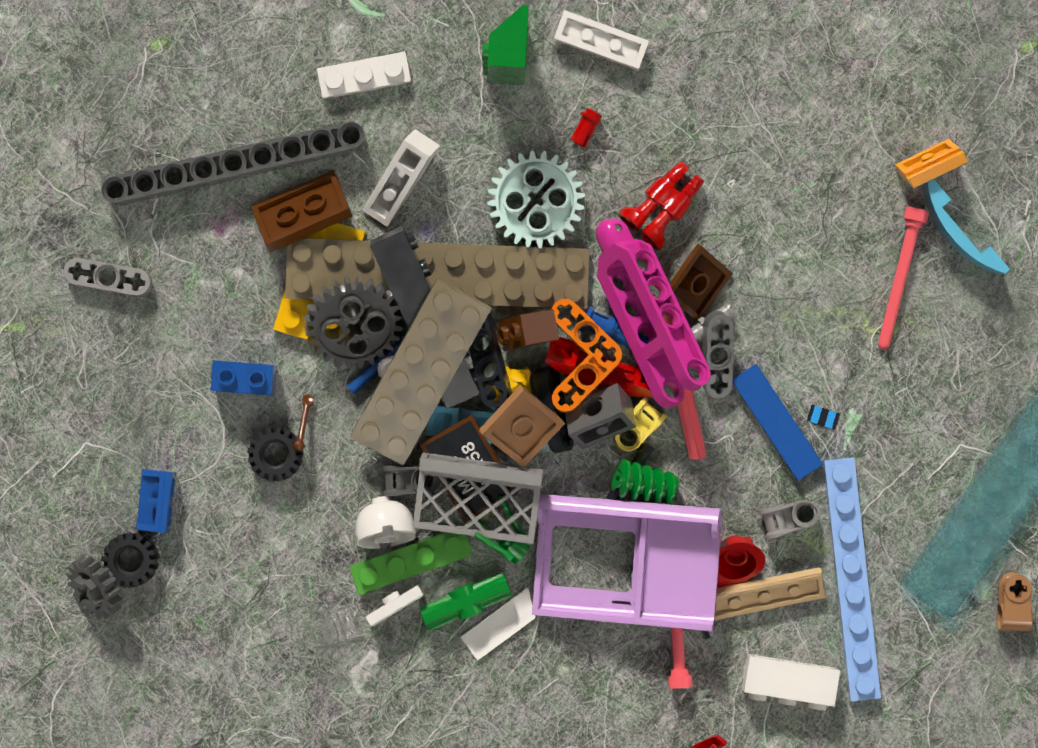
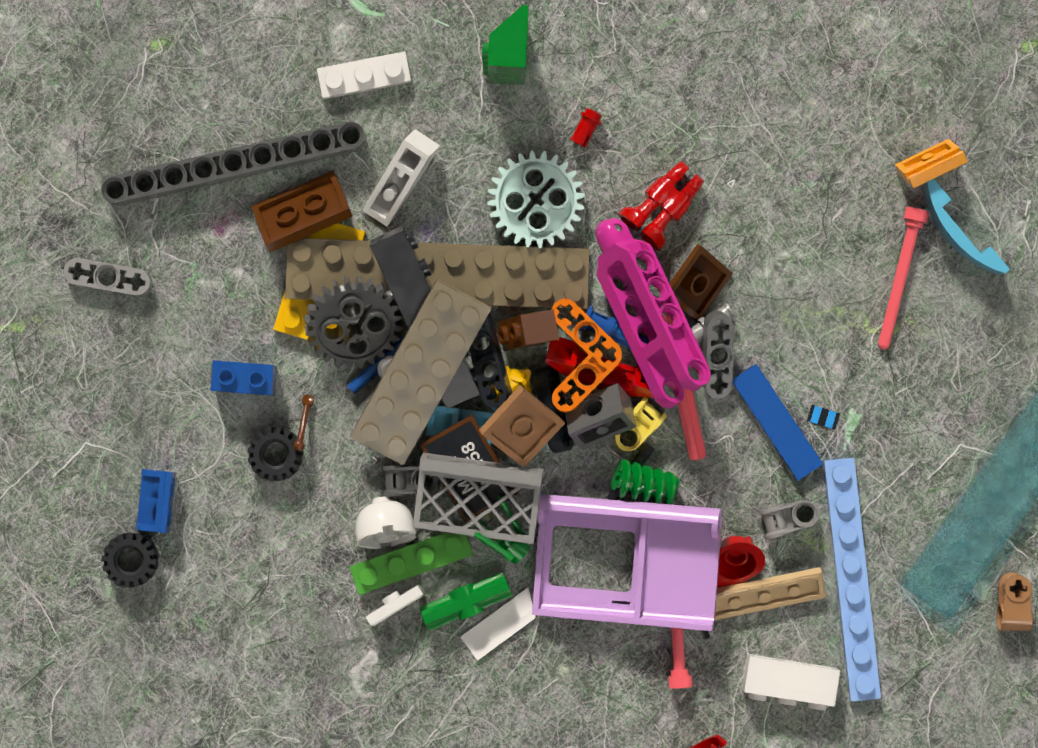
(94, 587): dark grey gear -> none
(601, 40): white plate -> none

